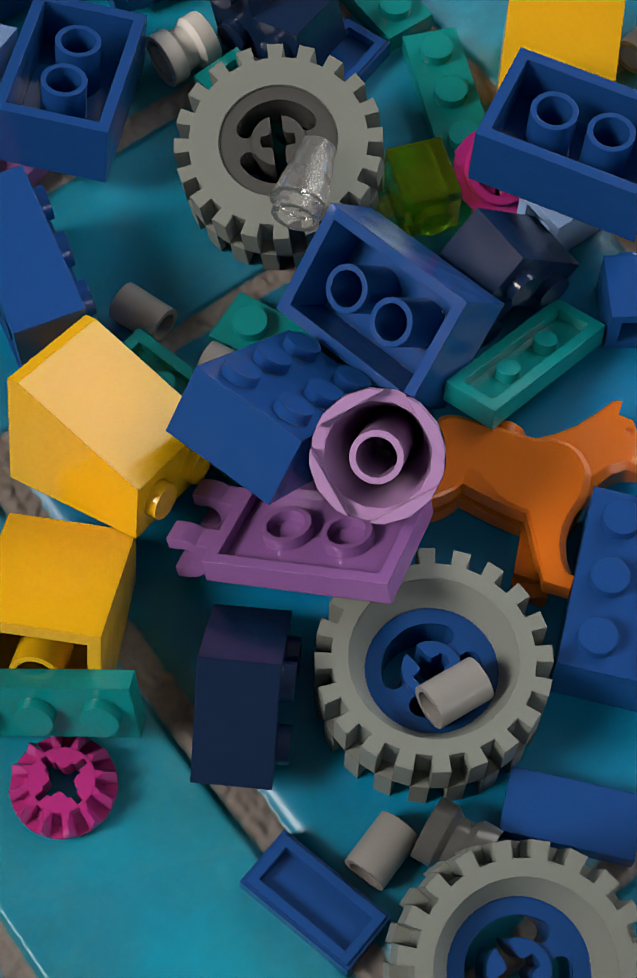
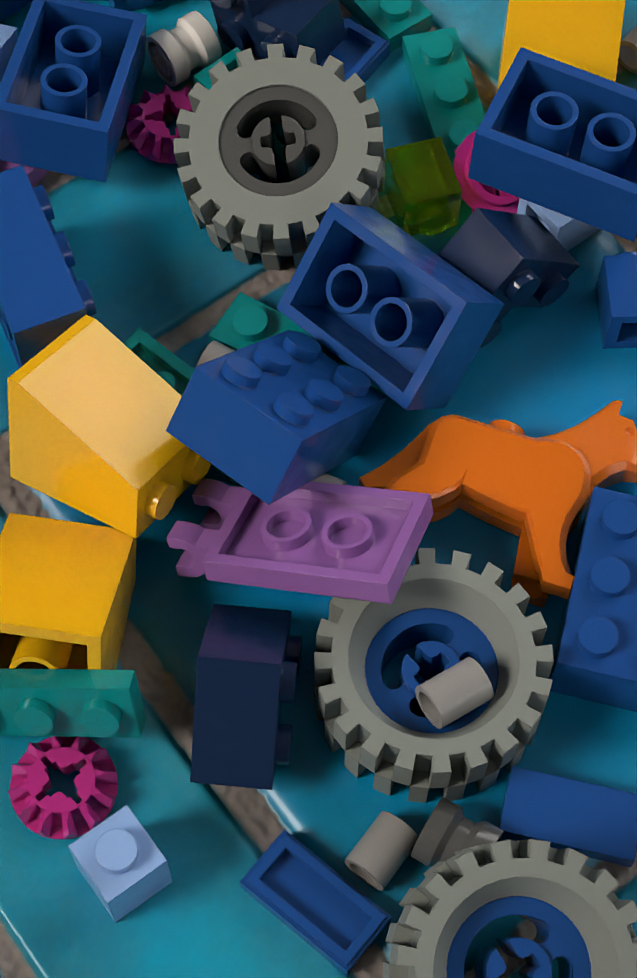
(121, 863): none -> light blue brick
(138, 308): light grey hinge -> none
(147, 126): none -> dark pink gear
(305, 185): clear cone -> none
(377, 455): lavender cone -> none
(523, 363): teal plate -> none

